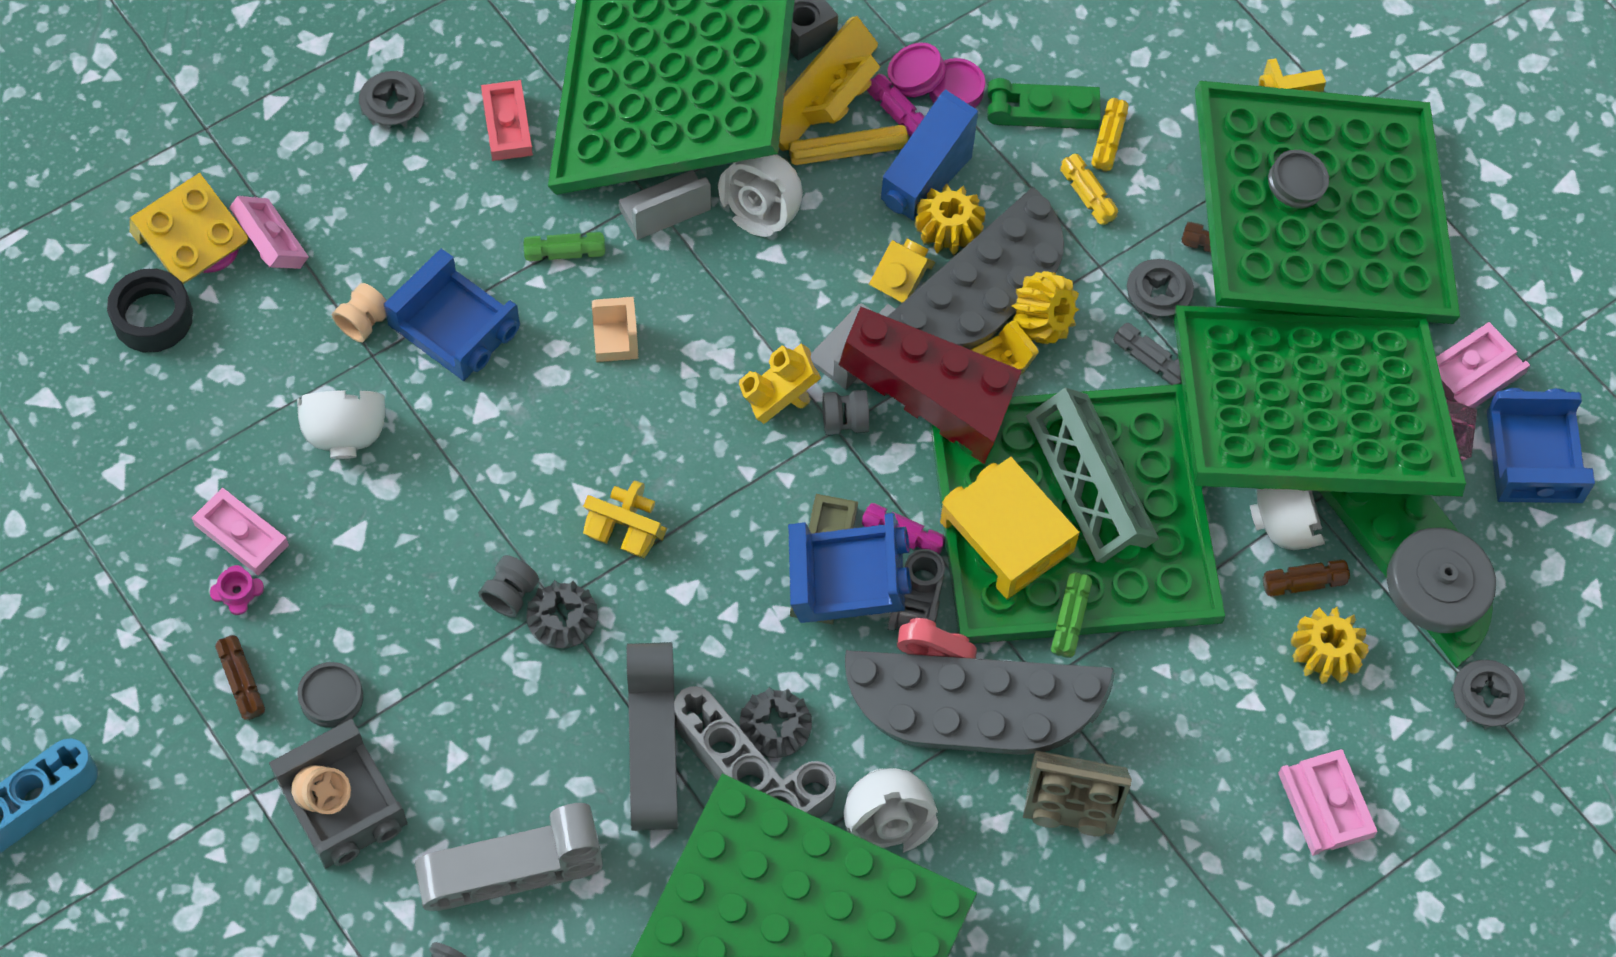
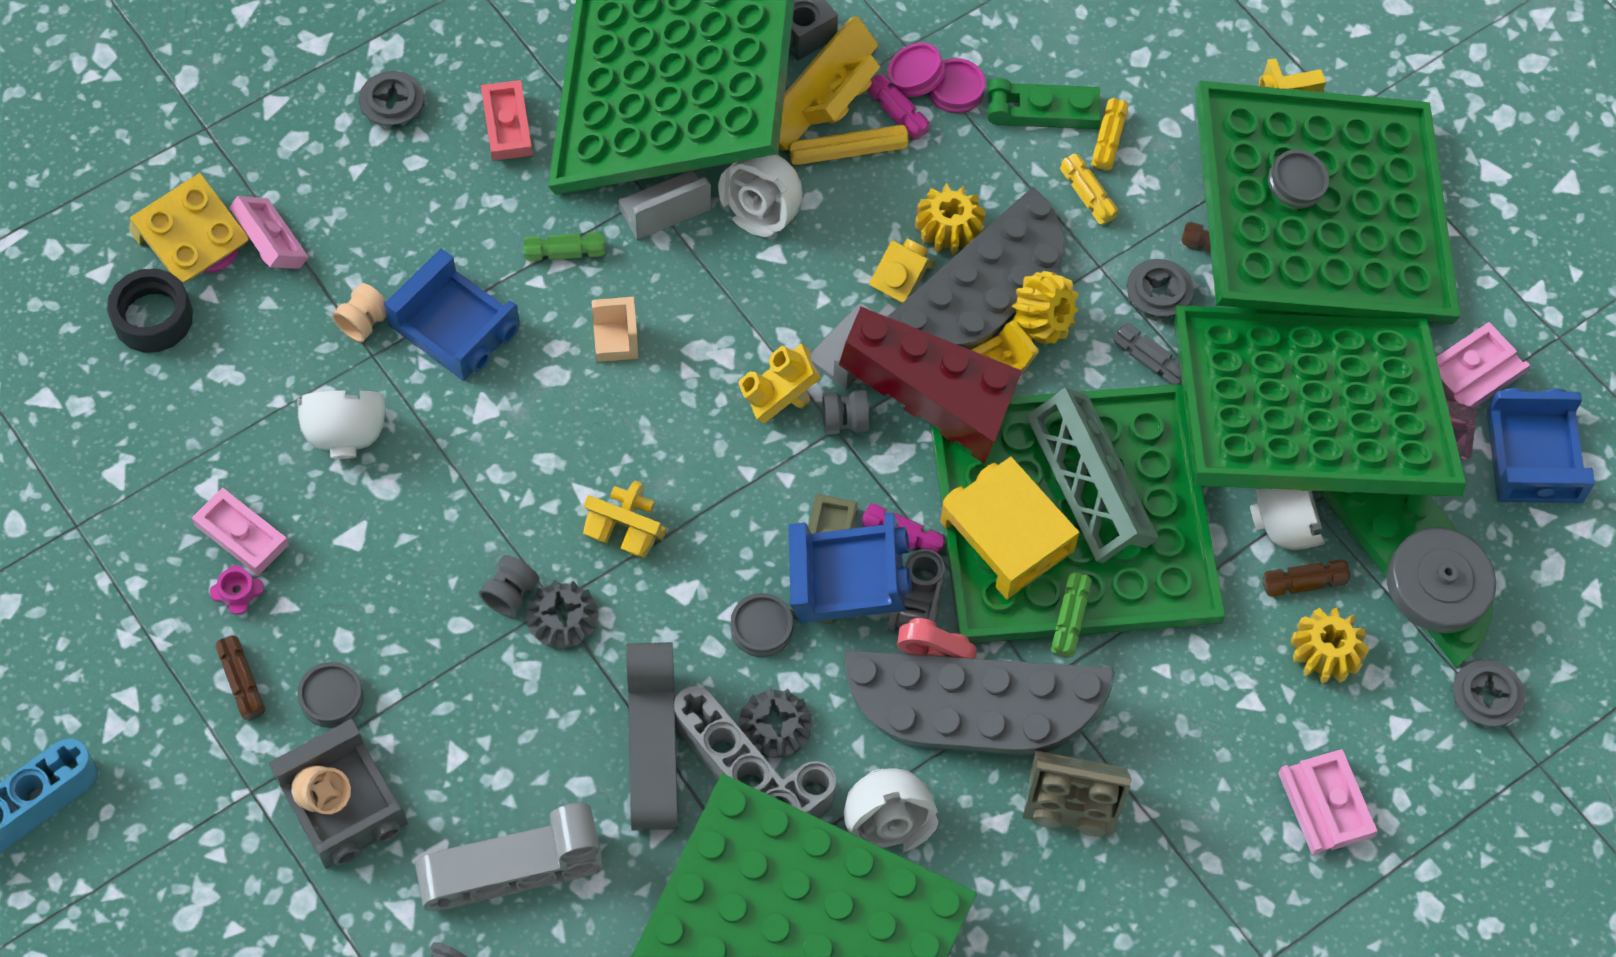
(761, 625): none -> dark grey piece
(931, 154): blue slope -> none

